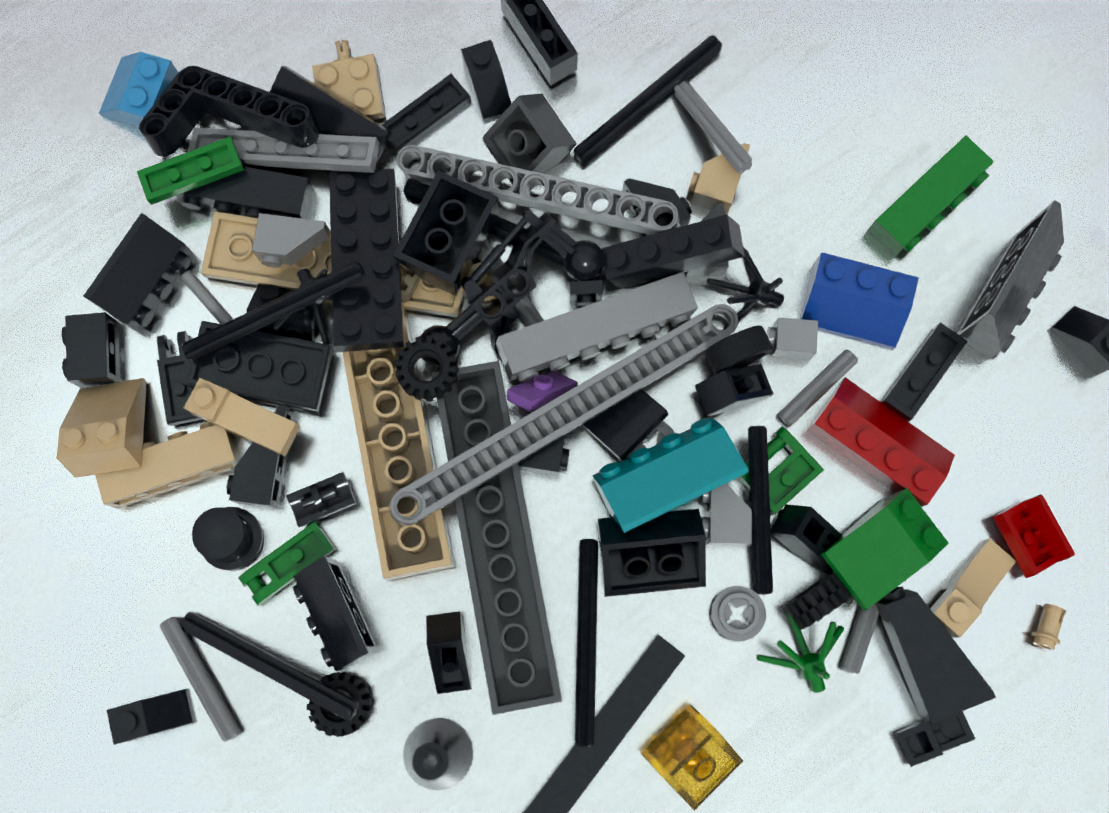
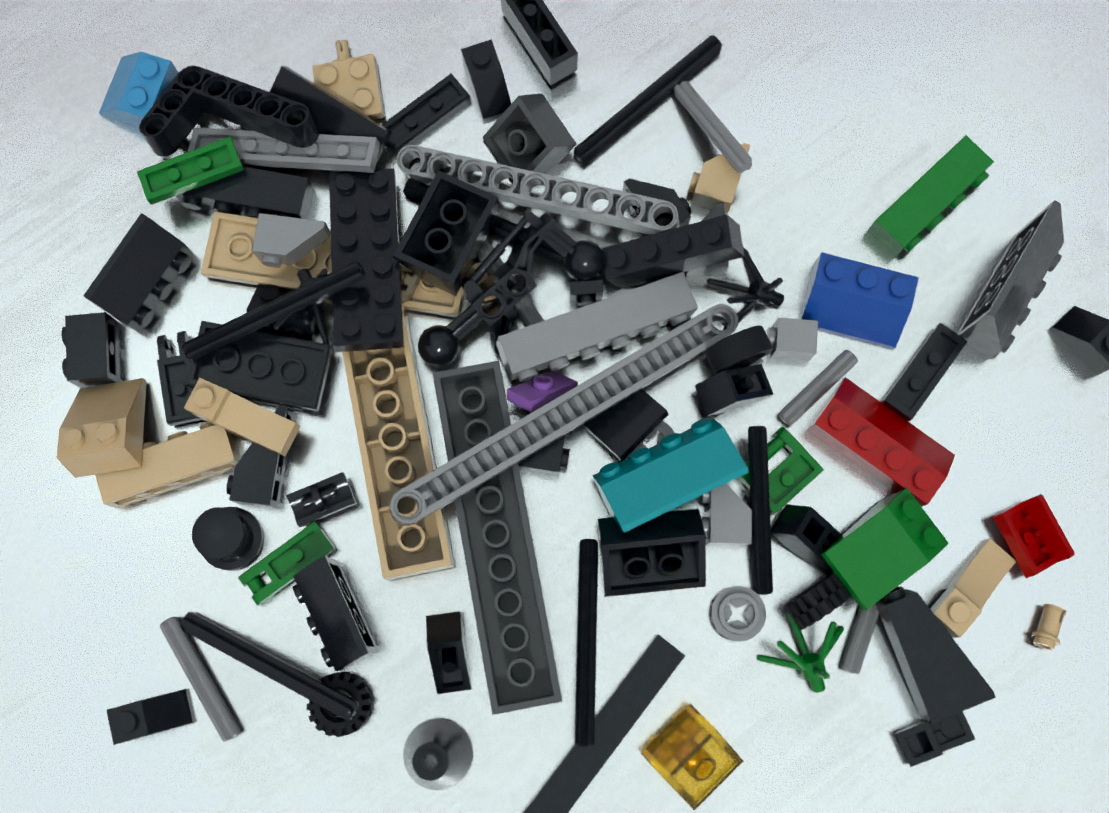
(205, 297): light grey bar -> none
(418, 350): black tyre -> none

